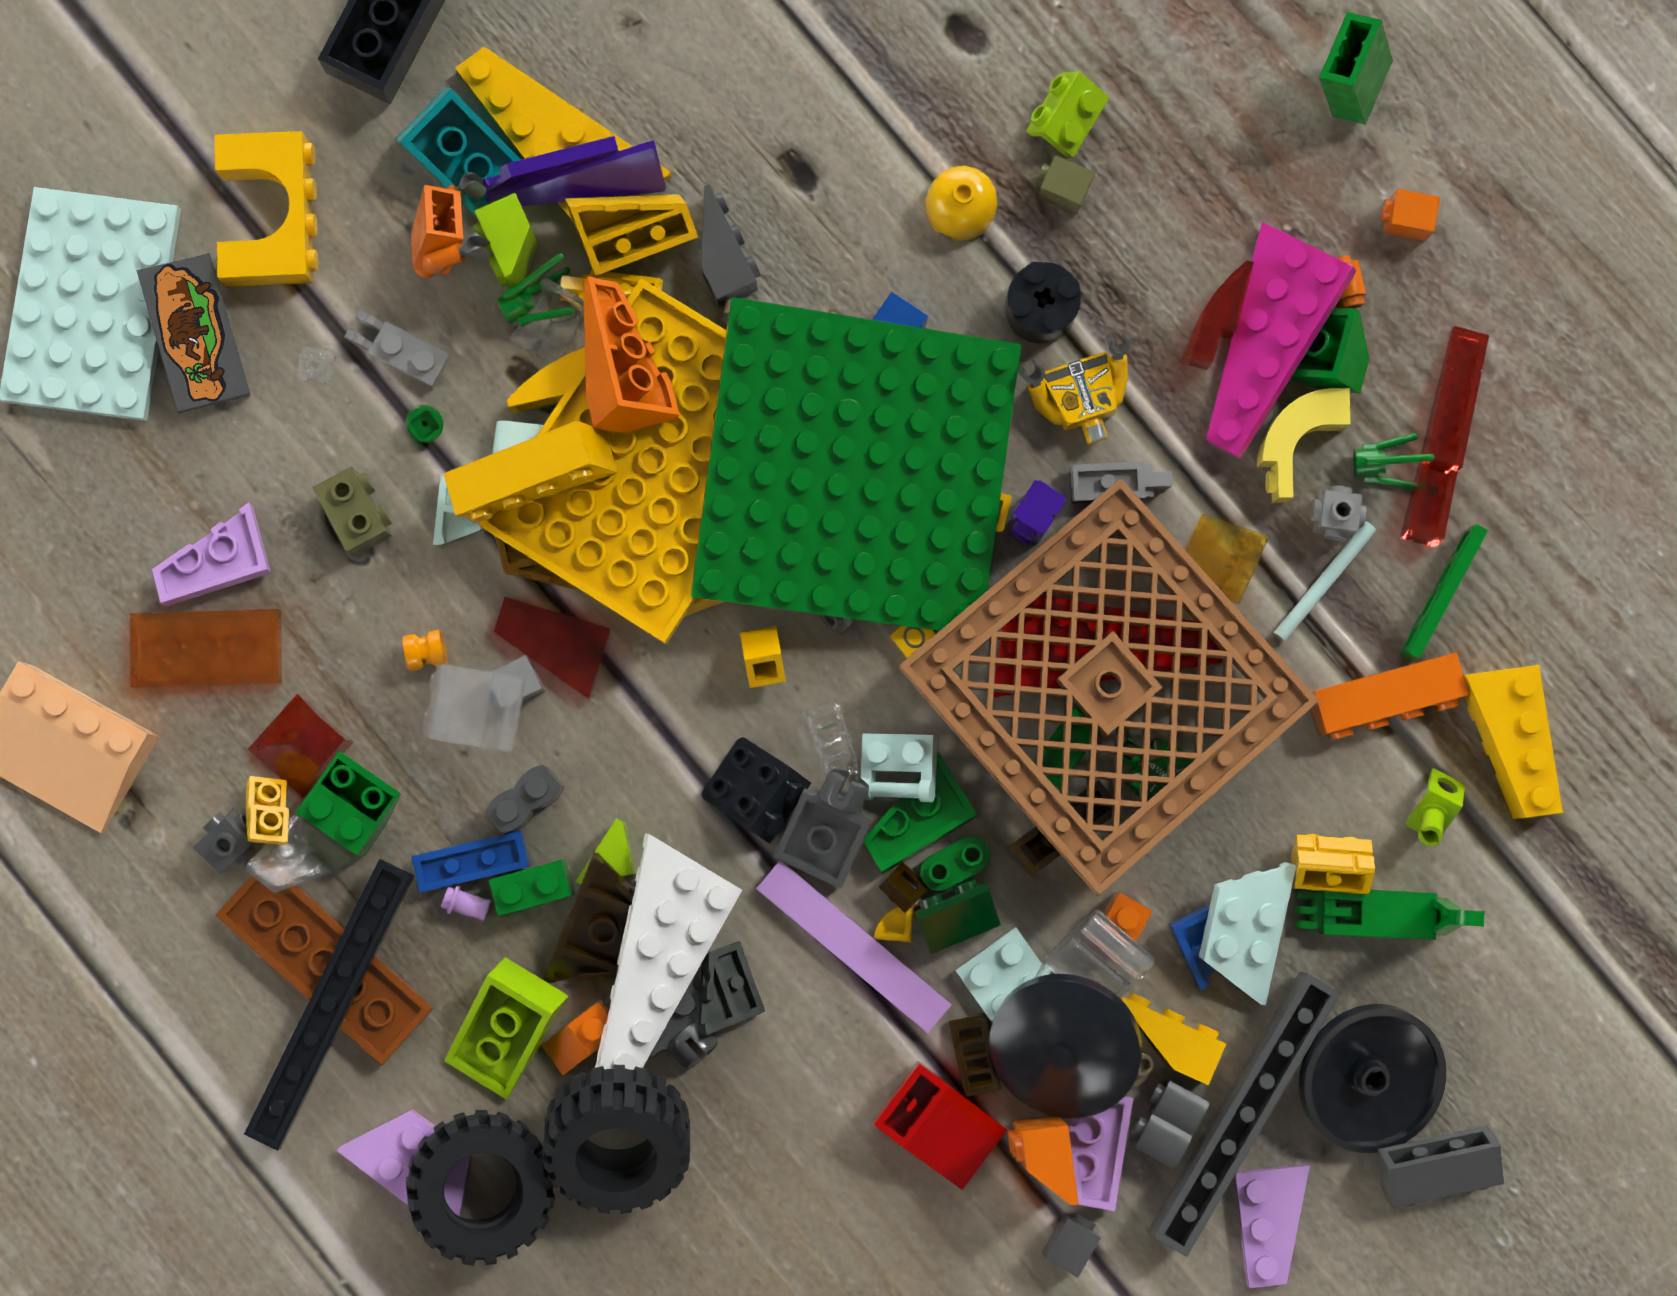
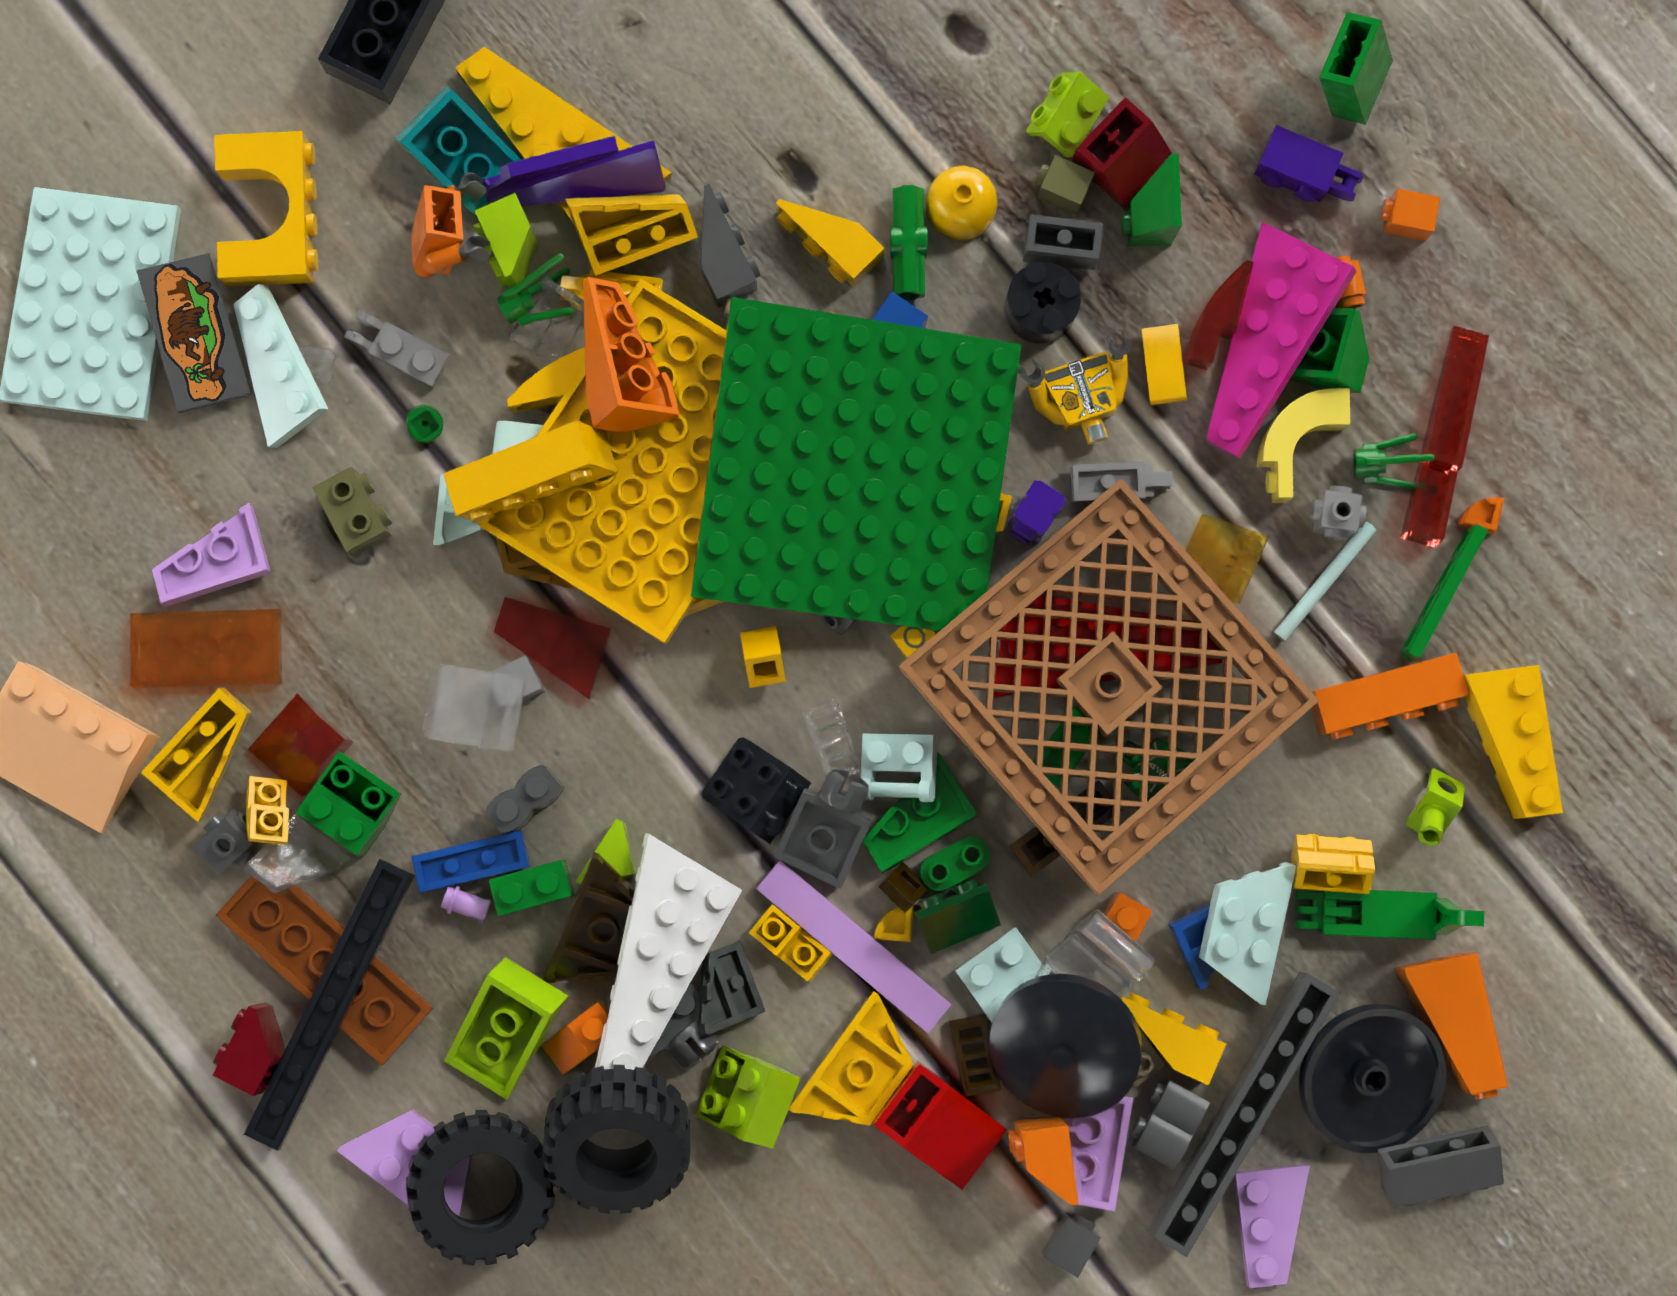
(199, 754): none -> yellow wedge
(252, 1051): none -> dark red slope
(278, 371): none -> light aqua wing
(425, 650): light orange wheel -> none
(747, 1097): none -> lime slope
(791, 943): none -> yellow slope
(839, 241): none -> yellow slope
(858, 1069): none -> yellow wing
(908, 242): none -> green piece
(1063, 242): none -> dark grey brick
(1123, 152): none -> dark red slope
(1156, 209): none -> green slope
(1164, 364): none -> yellow slope
(1305, 167): none -> dark purple brick
(1456, 1008): none -> orange slope
(1484, 513): none -> orange tile

